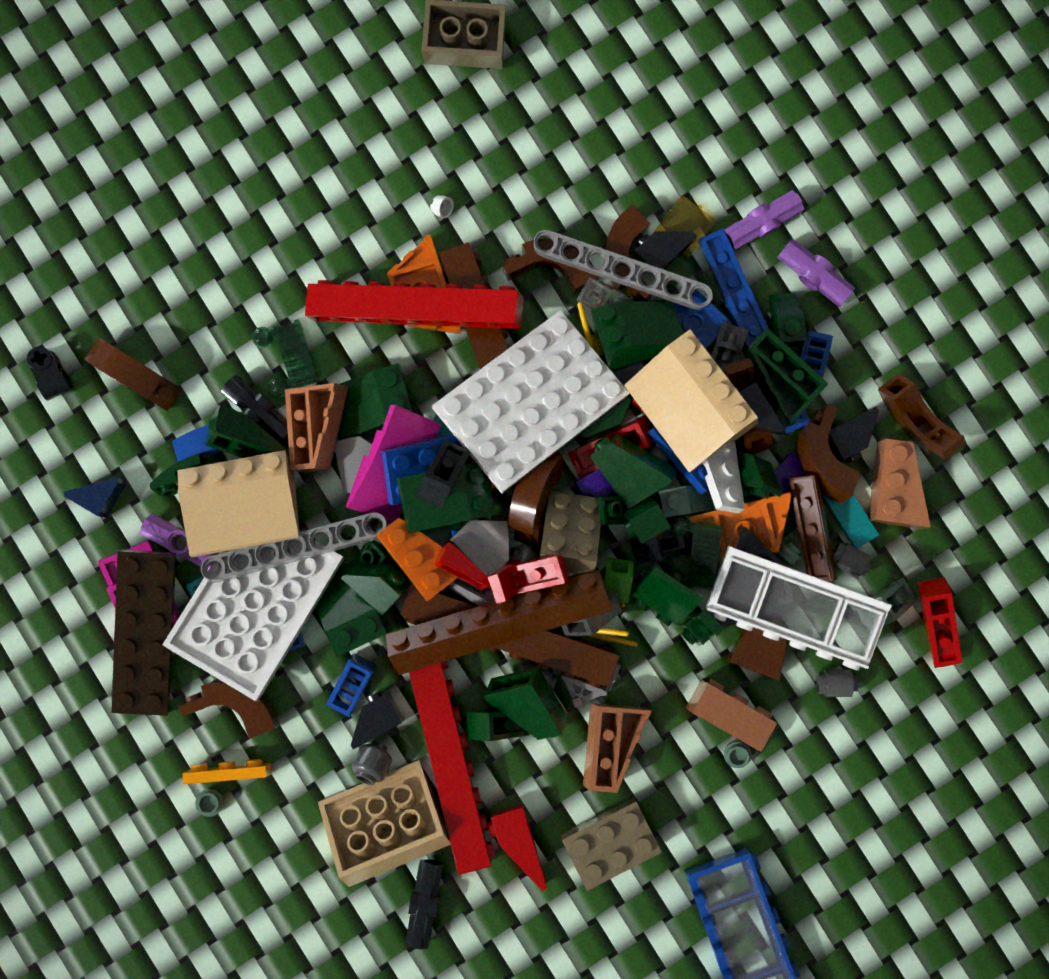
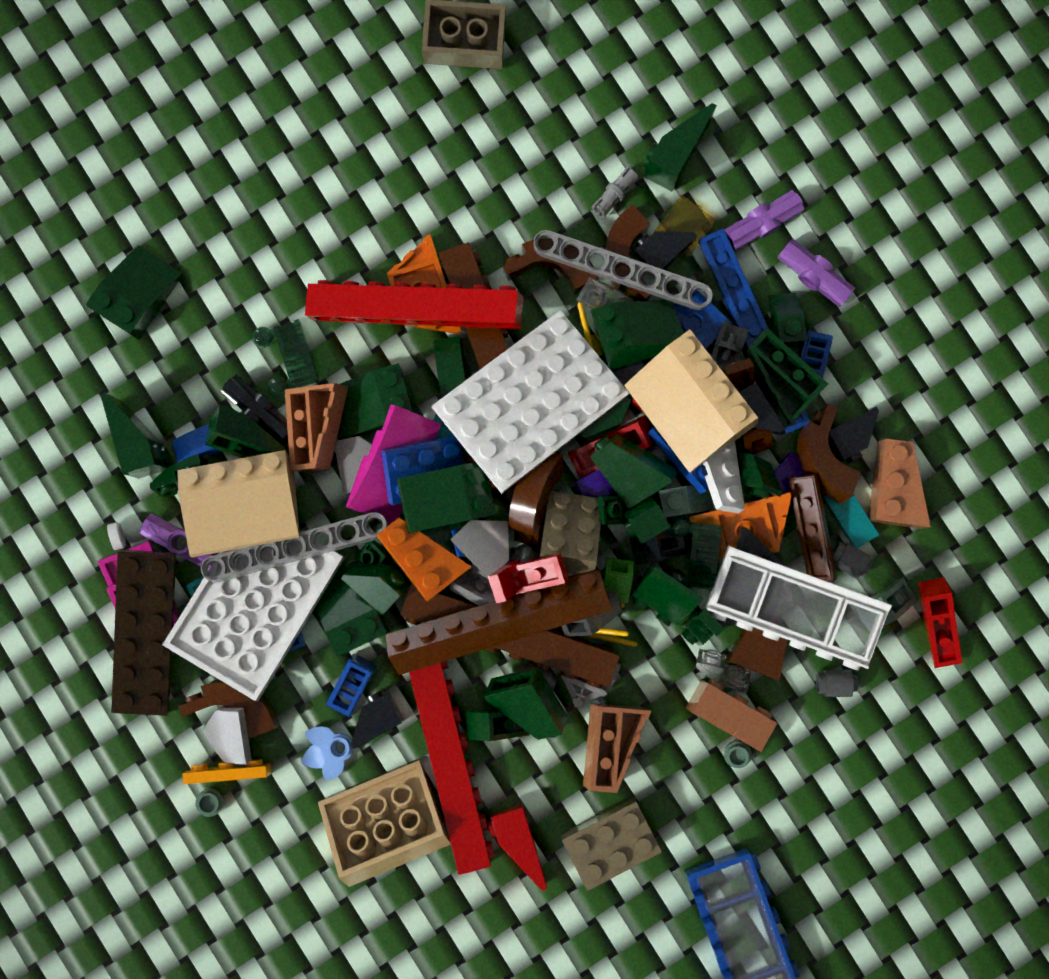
(51, 376): black piece -> none
(97, 497): dark blue slope -> none
(116, 536): none -> white tile
(132, 374): reddish brown arch -> none
(134, 291): none -> dark green slope
(135, 445): none -> dark green slope
(229, 735): none -> slope
(324, 752): none -> light blue plate
(371, 763): dark grey head -> none
(424, 904): black piece -> none
(443, 474): black slope -> none
(447, 207): white hinge -> none
(449, 363): none -> dark green slope
(459, 565): red slope -> none
(615, 192): none -> light grey pin
(671, 155): none -> dark green slope
(713, 666): none -> clear slope
(790, 552): sand green plate -> none
(917, 420): reddish brown arch -> none

